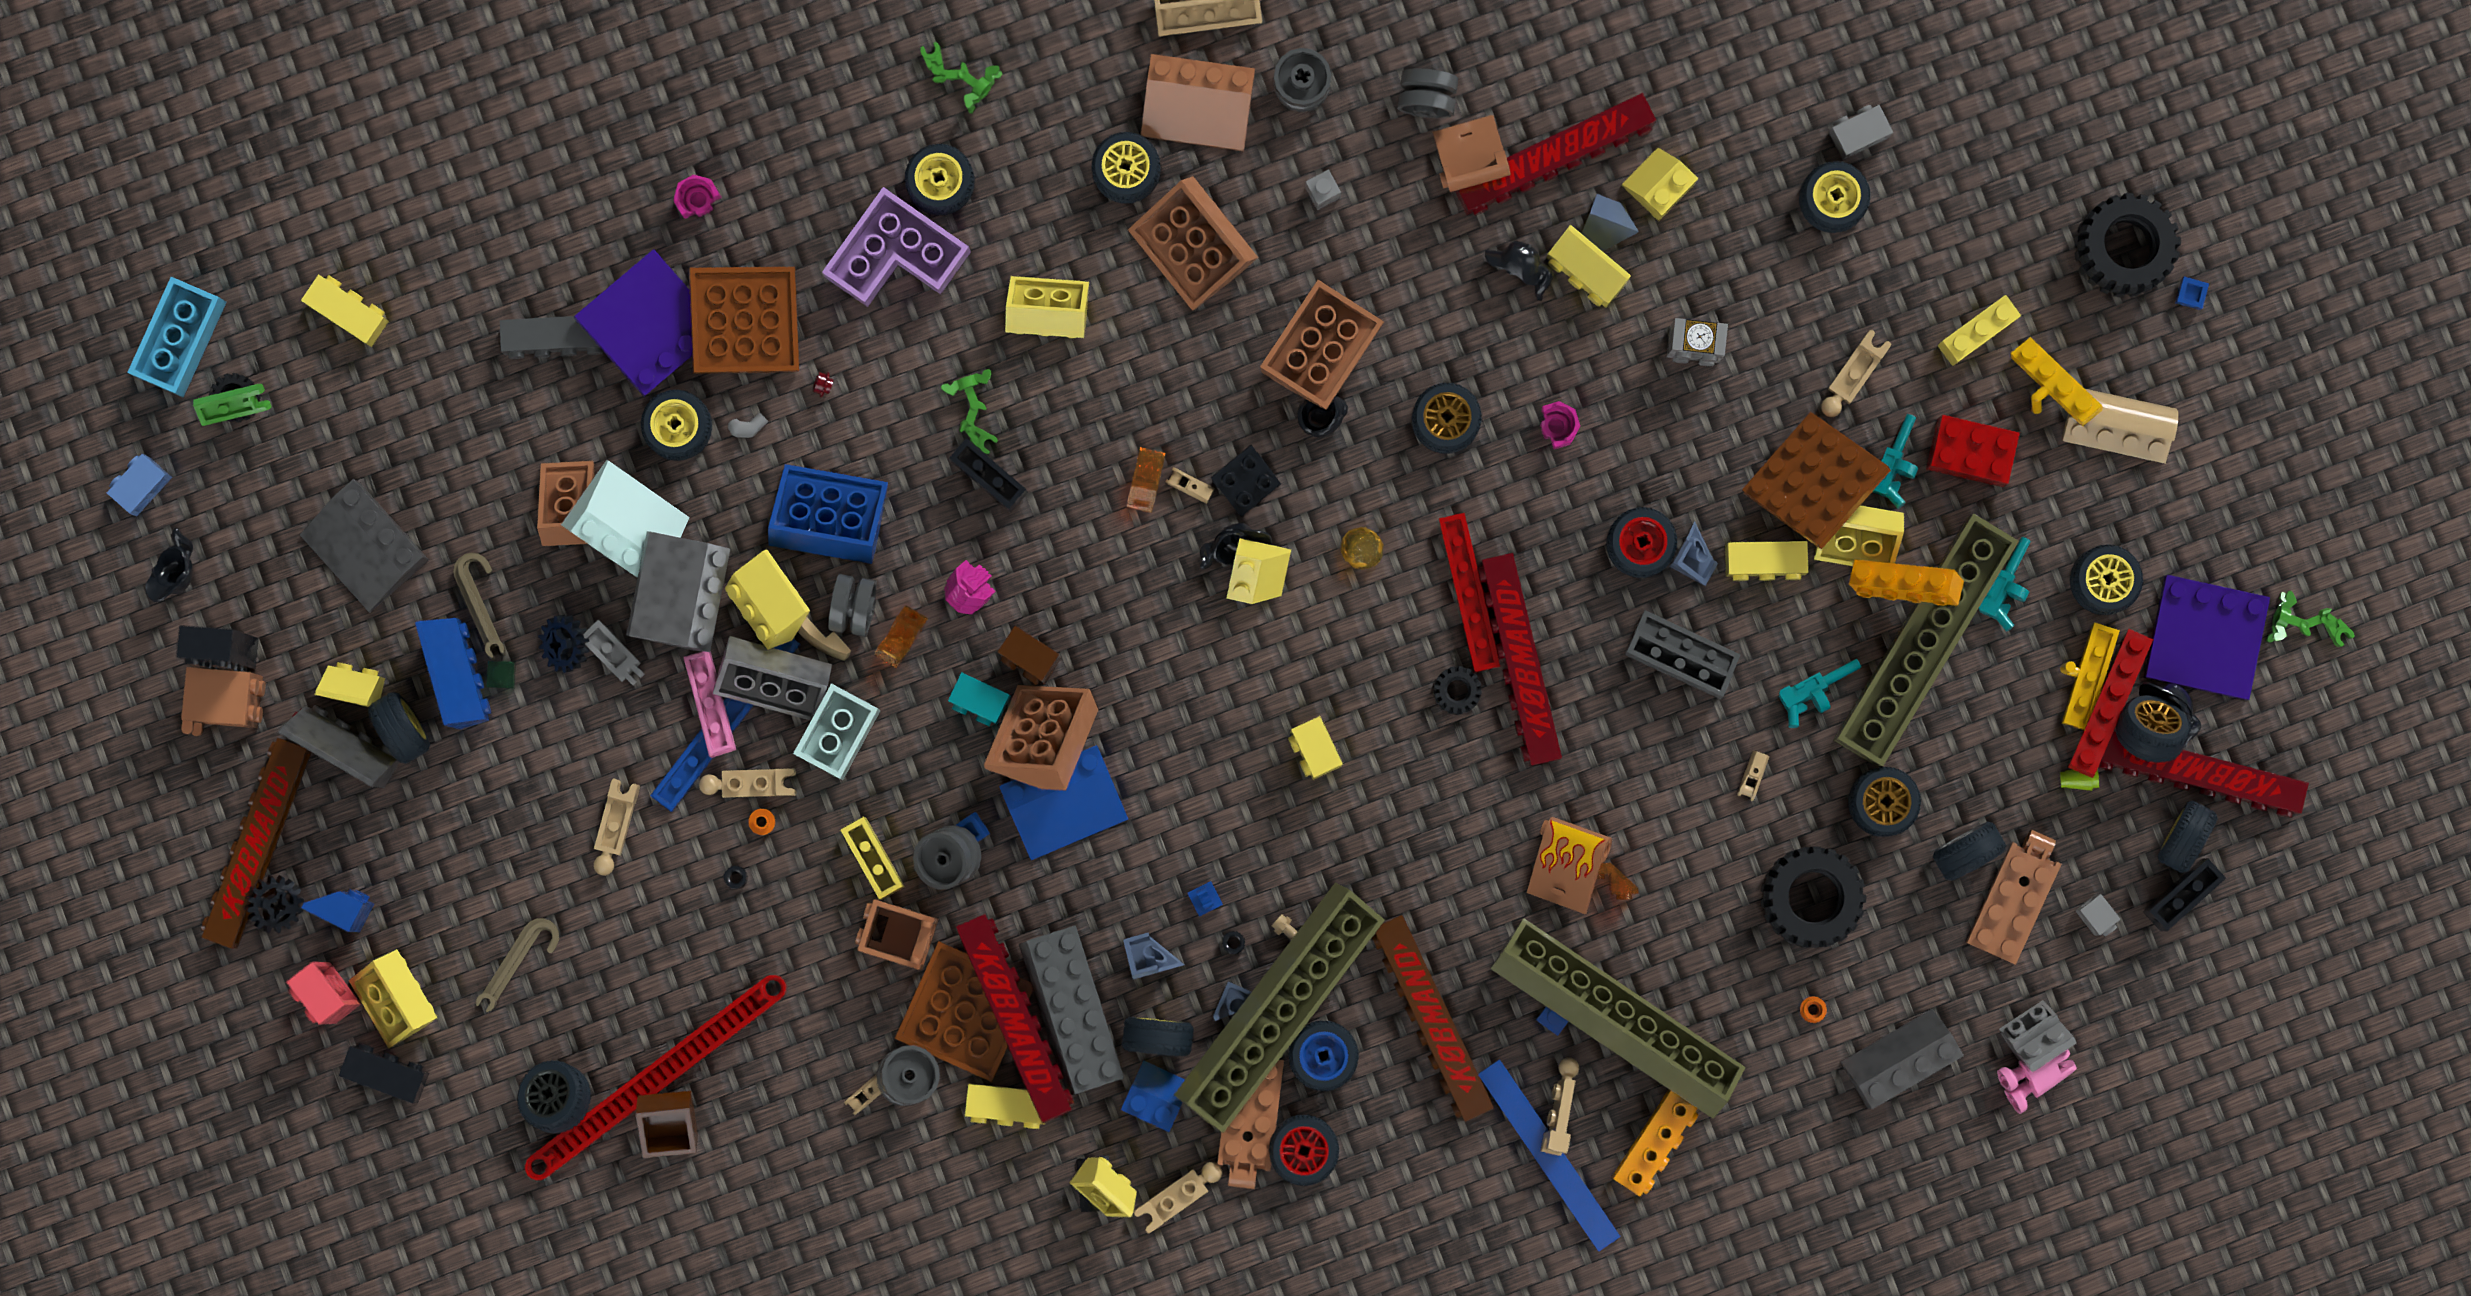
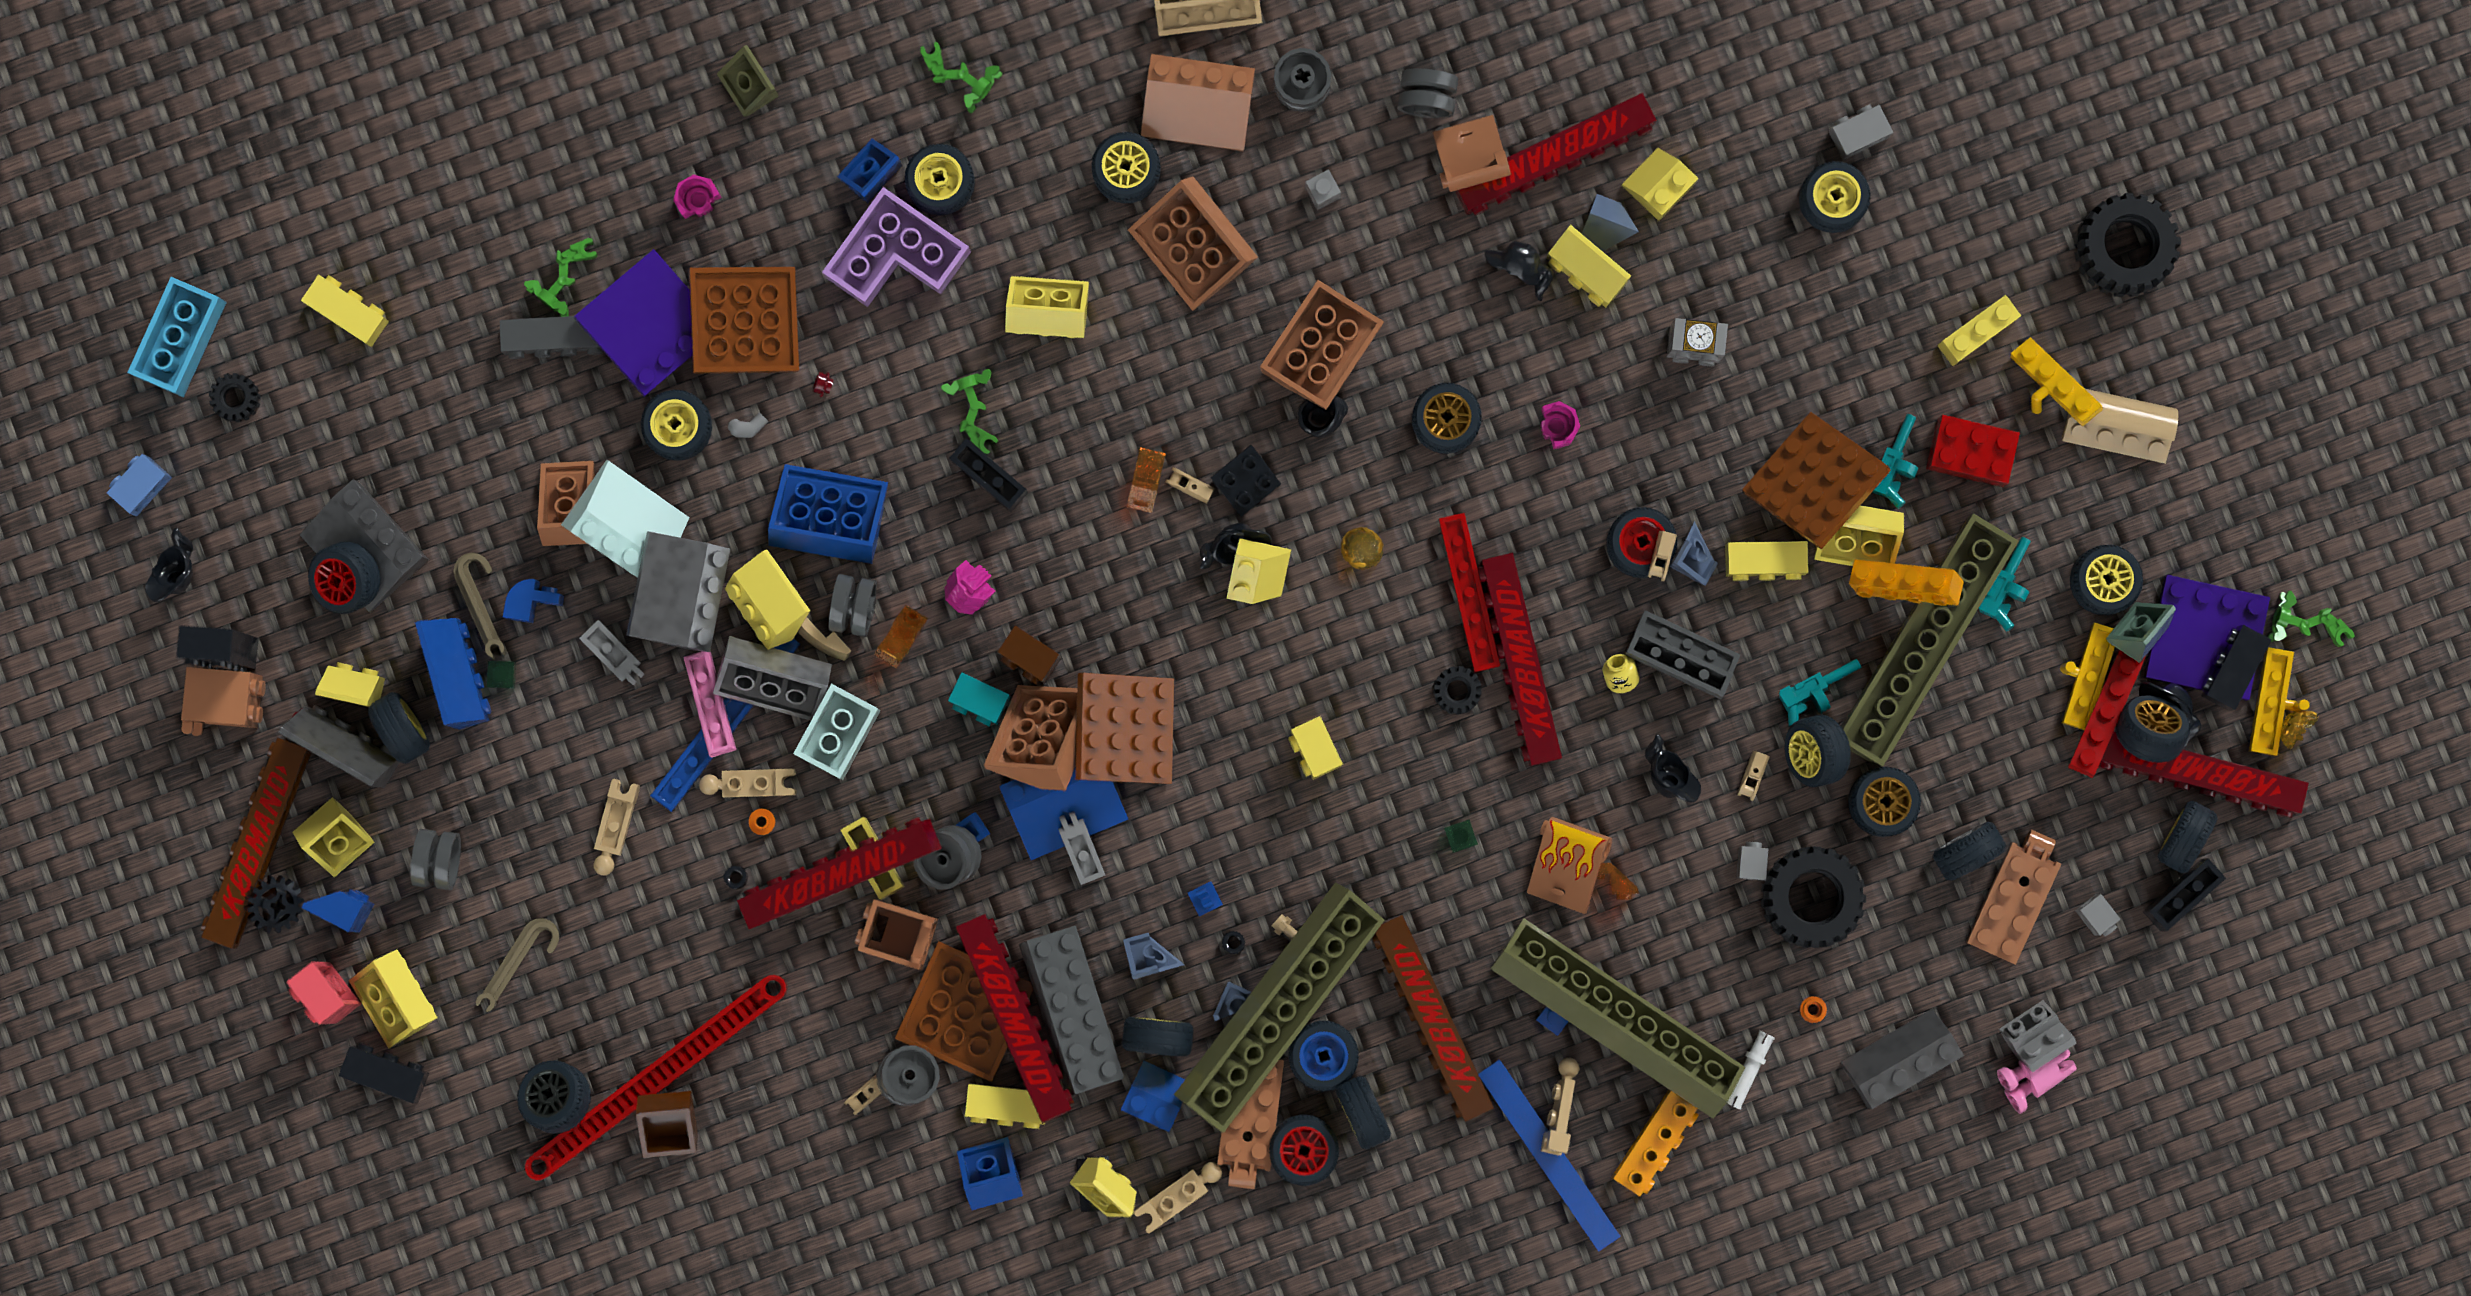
(230, 404): bright green hinge -> none
(332, 837): none -> light yellow slope
(344, 577): none -> black wheel
(435, 859): none -> dark grey wheel
(522, 600): none -> blue brick
(548, 297): none -> bright green piece
(564, 643): black gear -> none
(747, 82): none -> olive slope
(839, 873): none -> dark red brick
(870, 170): none -> blue slope
(989, 1173): none -> blue slope
(1080, 849): none -> light grey hinge
(1124, 728): none -> dark orange plate
(1363, 1112): none -> black wheel
(1460, 836): none -> clear green plate
(1620, 673): none -> light yellow head
(1662, 551): none -> tan bar
(1670, 773): none -> black hair
(1752, 862): none -> light grey brick
(1752, 1064): none -> white pin
(1817, 751): none -> black wheel
(1854, 374): tan plate -> none
(2076, 780): lime cone -> none
(2141, 628): none -> sand green slope
(2192, 293): blue plate -> none
(2235, 667): none -> black brick
(2273, 702): none -> yellow plate
(2295, 725): none -> clear yellow hair

